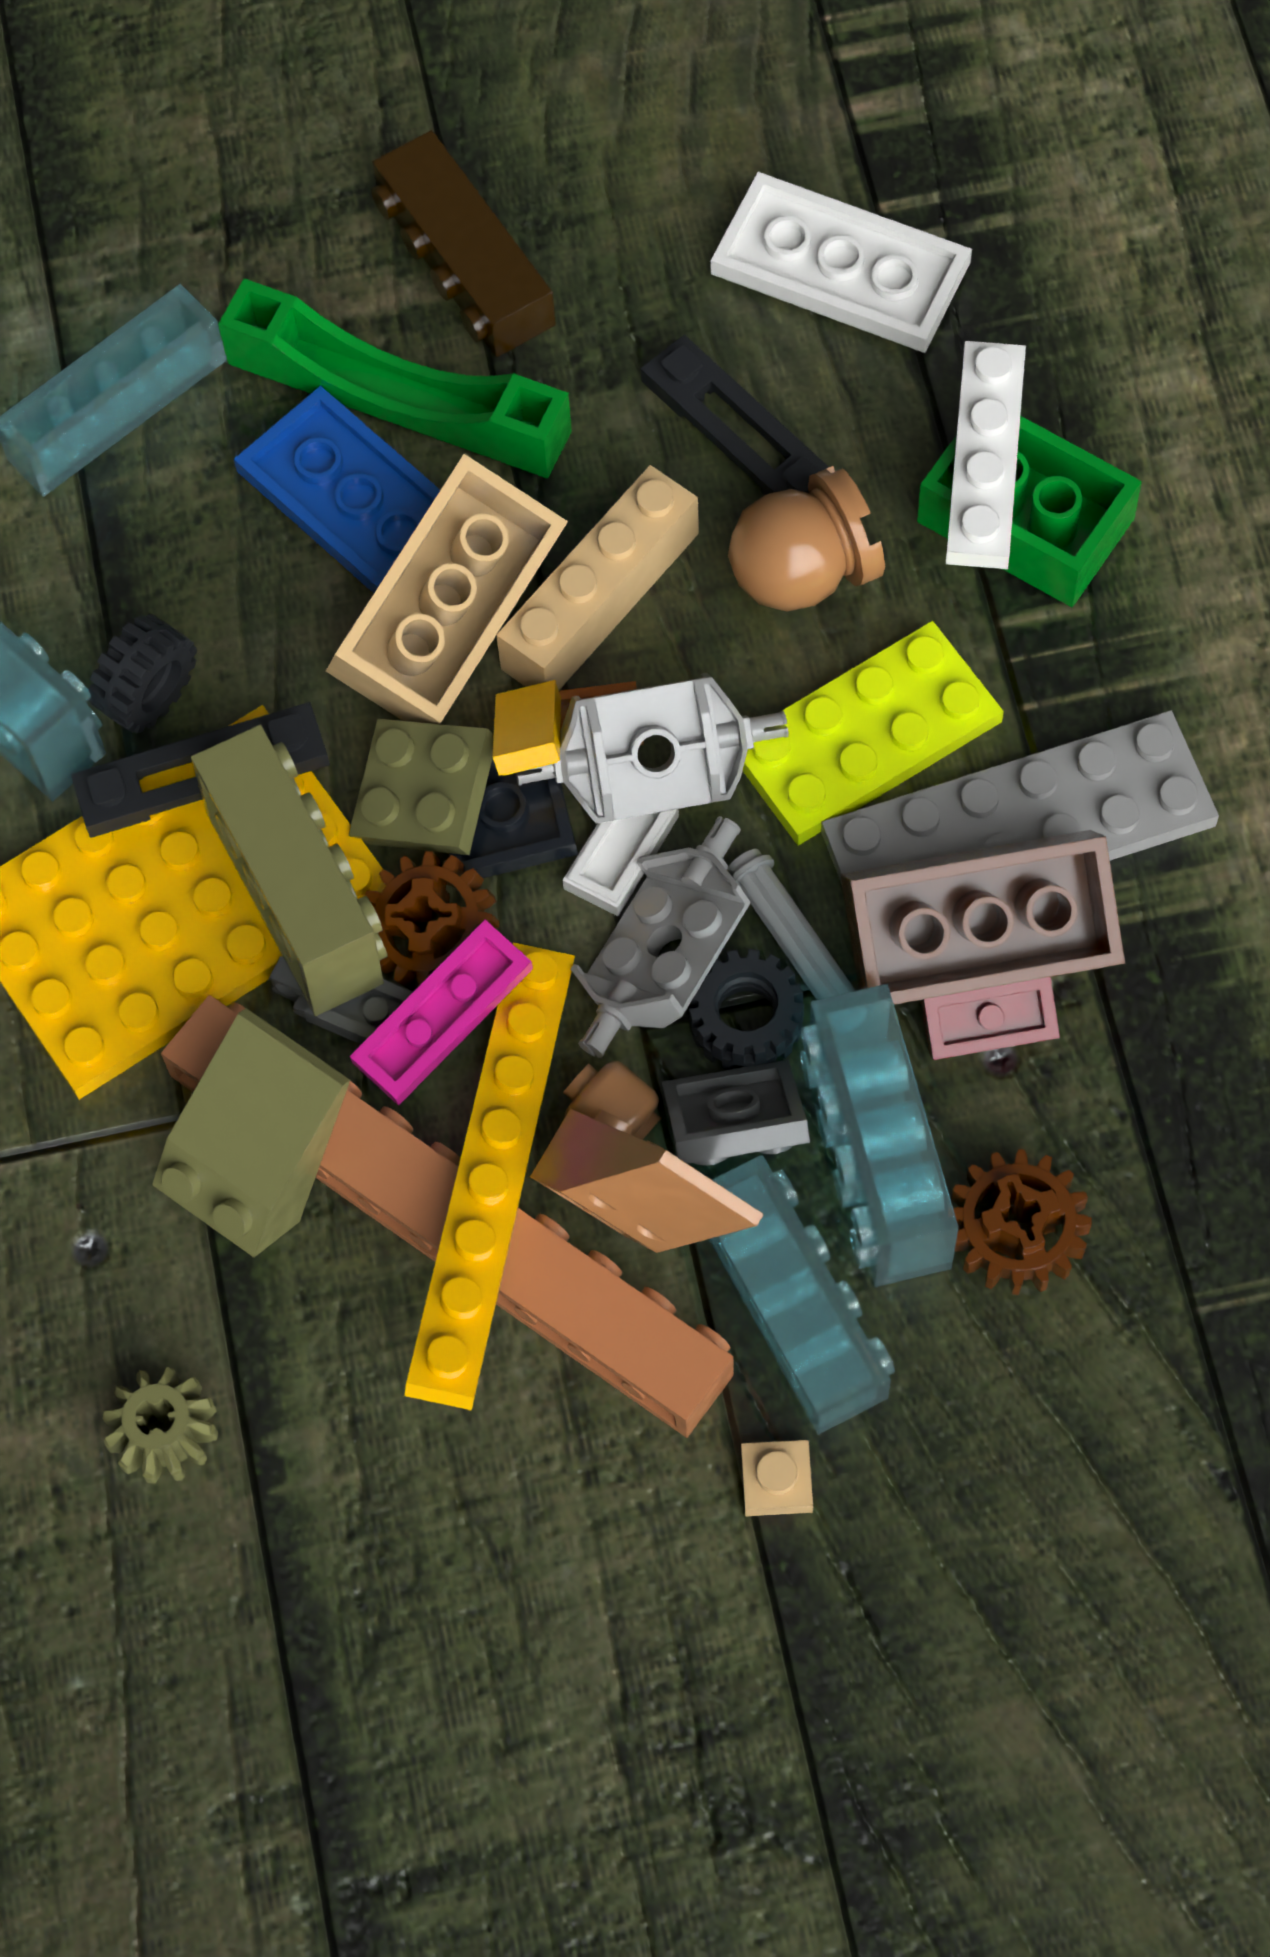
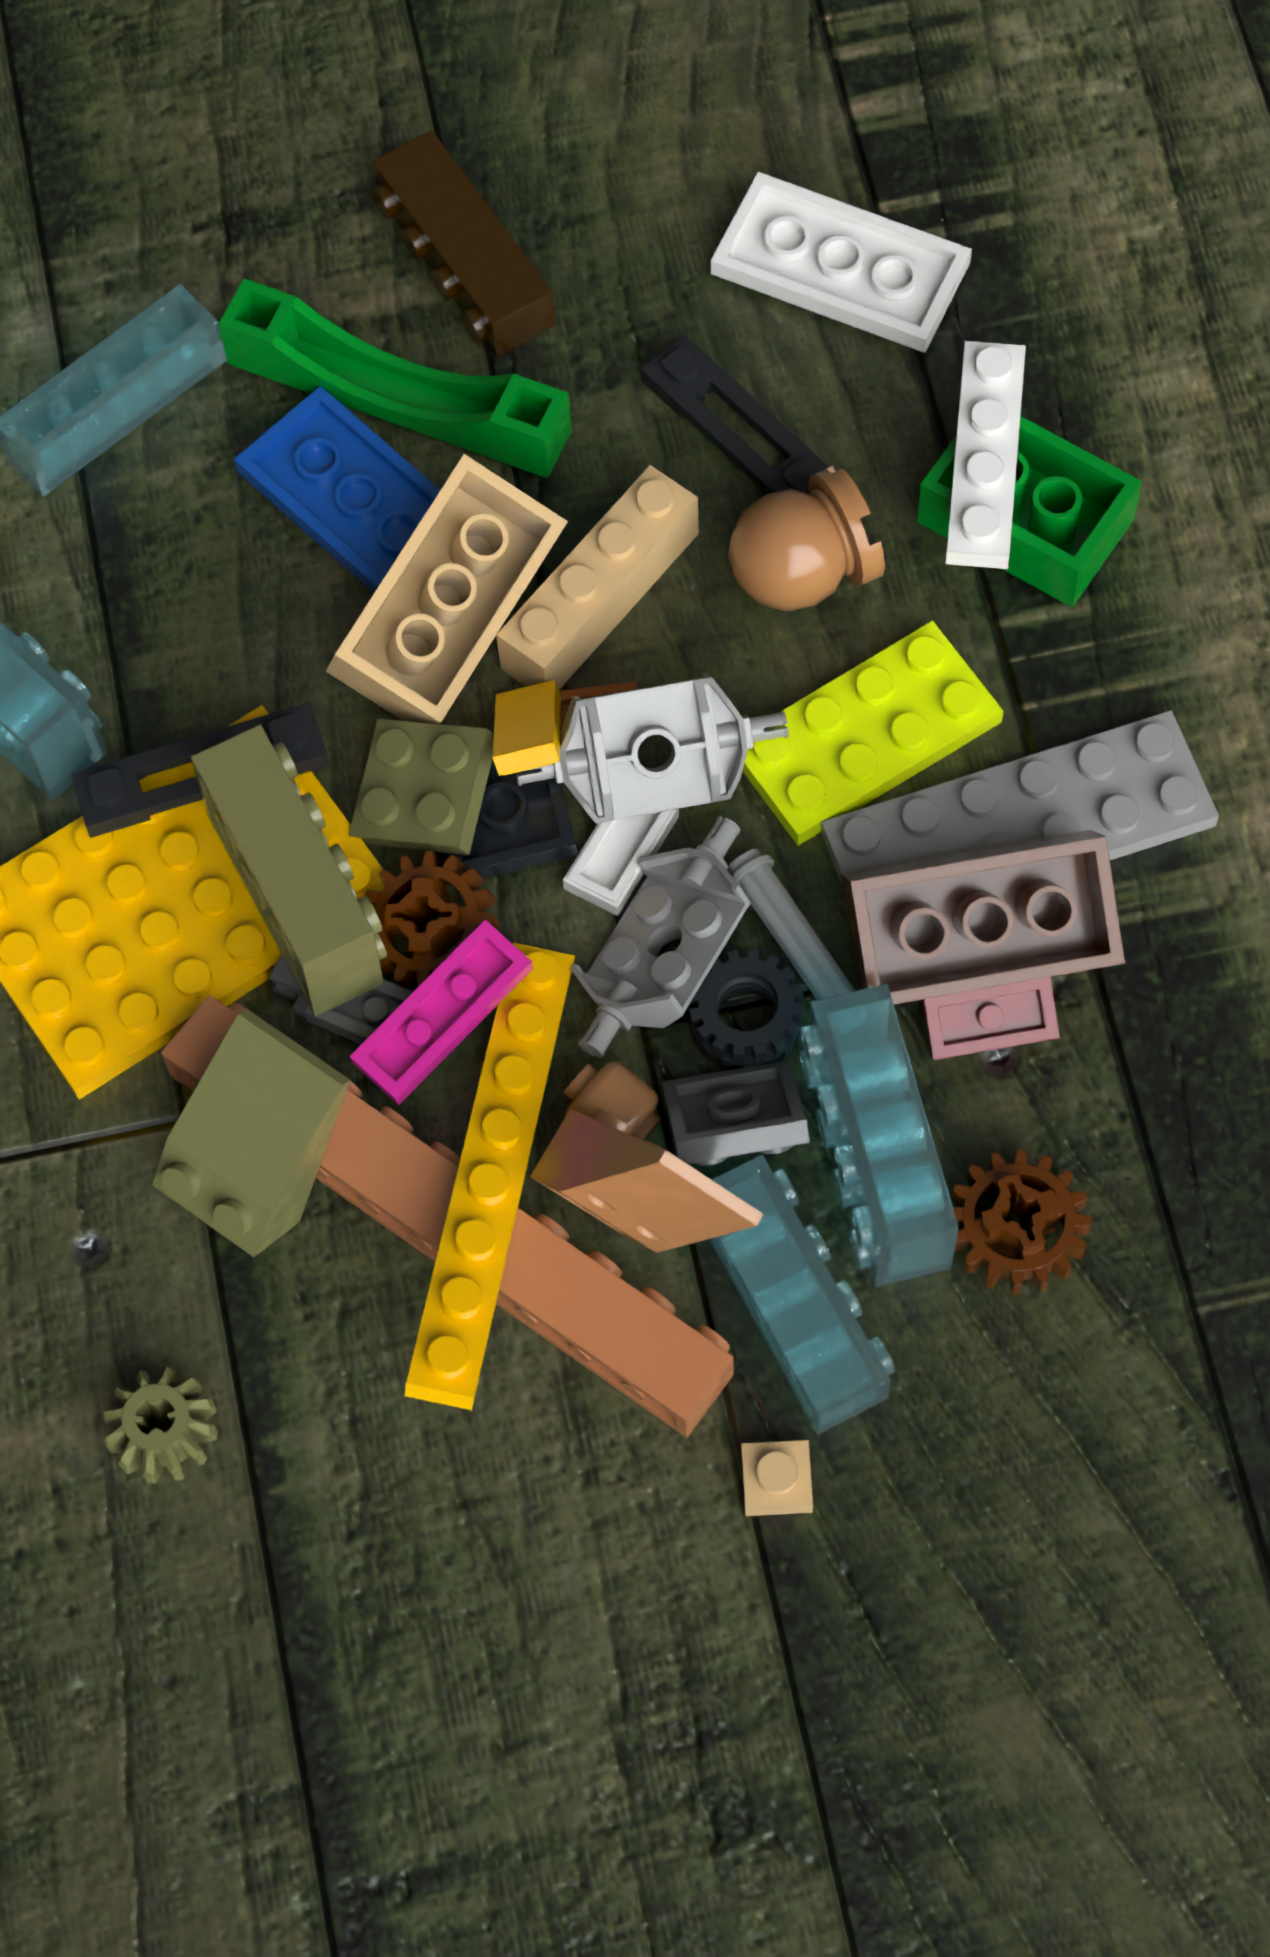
(142, 673): black tyre -> none

